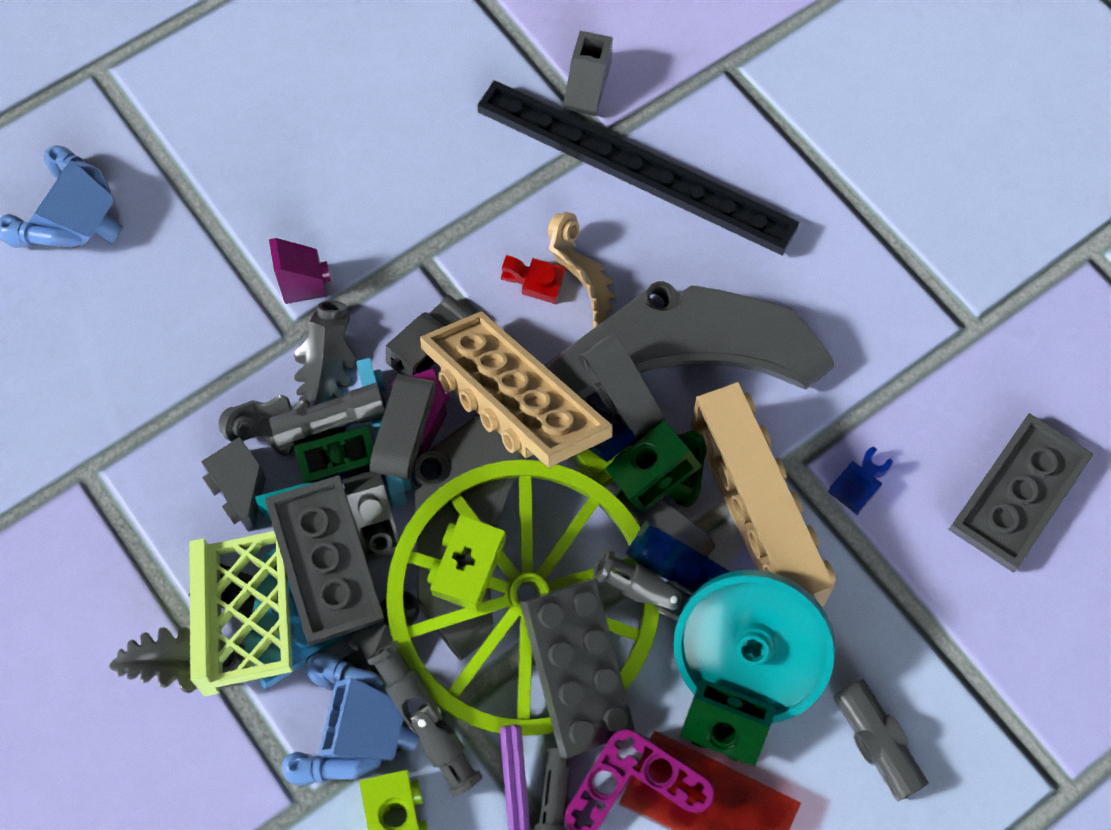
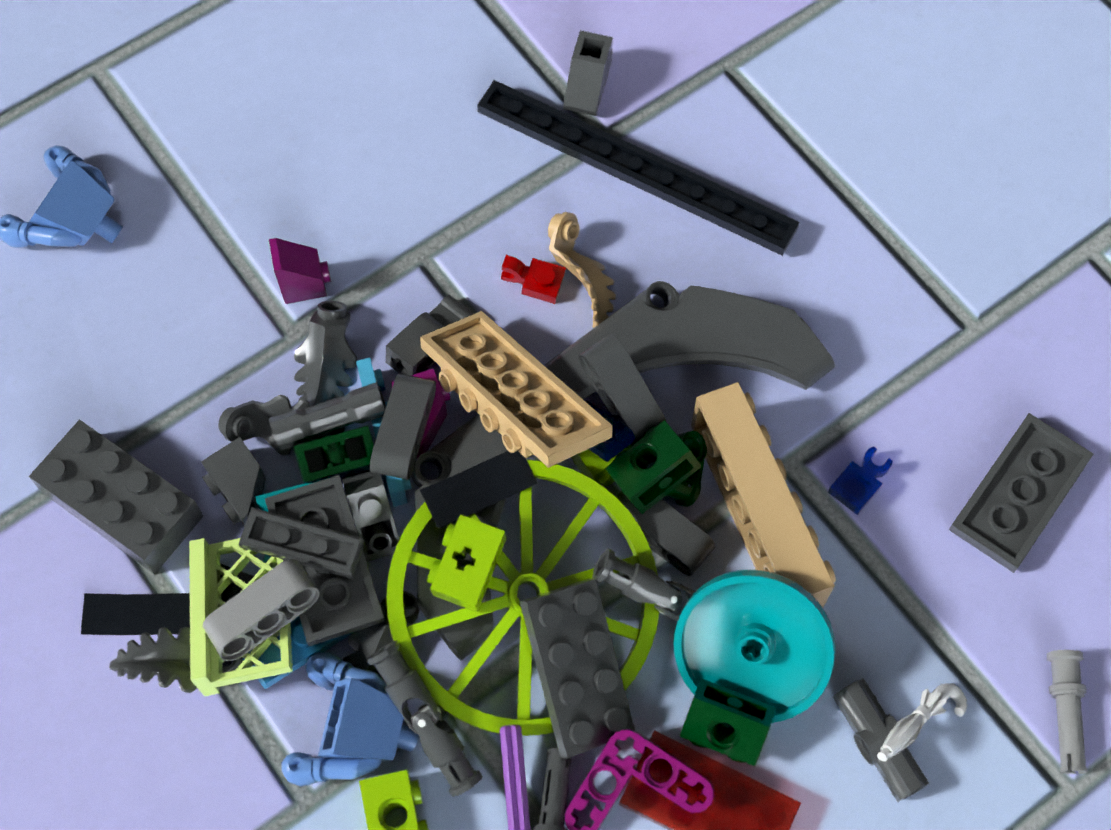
(117, 496): none -> dark grey brick
(134, 613): none -> black sticker
(261, 610): none -> light grey beam
(302, 541): none -> dark grey tile
(478, 487): none -> black sticker
(673, 558): clear blue plate -> none
(909, 727): none -> white piece
(1068, 694): none -> light grey pin

